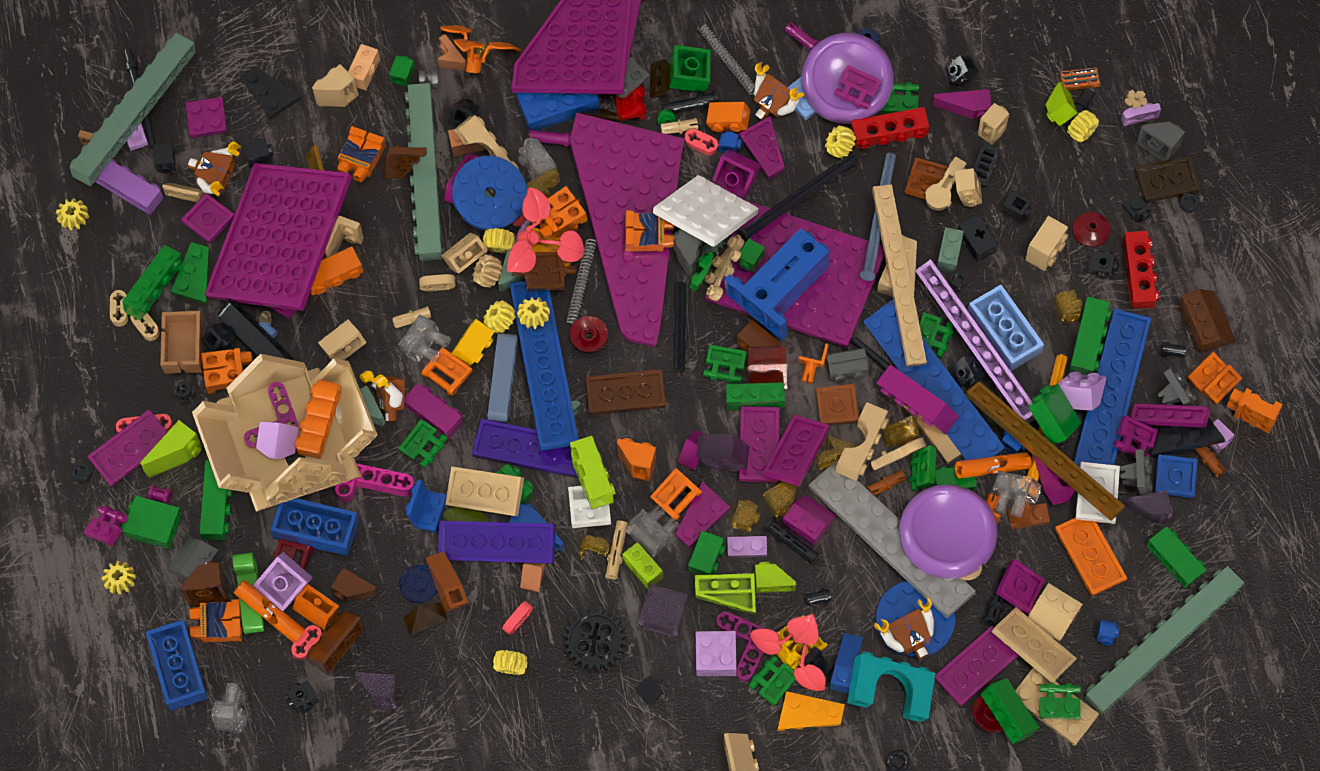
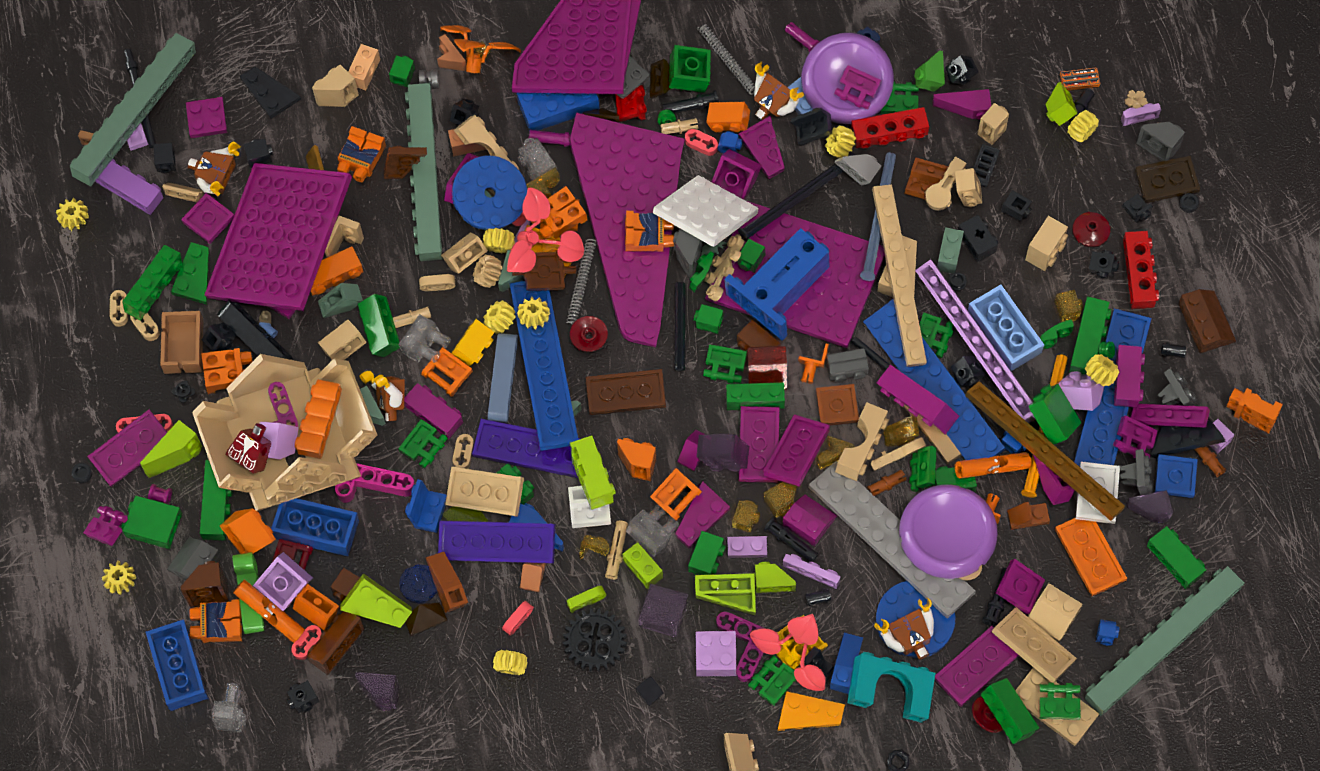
(247, 531): none -> orange slope
(251, 449): none -> dark red torso
(340, 299): none -> sand green slope
(375, 603): none -> lime wedge
(379, 325): none -> green brick
(458, 452): none -> tan beam
(586, 598): none -> lime piece
(708, 318): none -> green brick
(811, 570): none -> lavender plate
(812, 125): none -> black bracket
(859, 167): none -> light grey slope
(931, 73): none -> bright green slope
(1015, 487): clear brick -> none
(1062, 330): none -> green slope
(1102, 370): none -> light yellow gear
(1107, 349): none -> green bush
(1130, 376): none -> magenta brick
(1213, 378): orange slope -> none

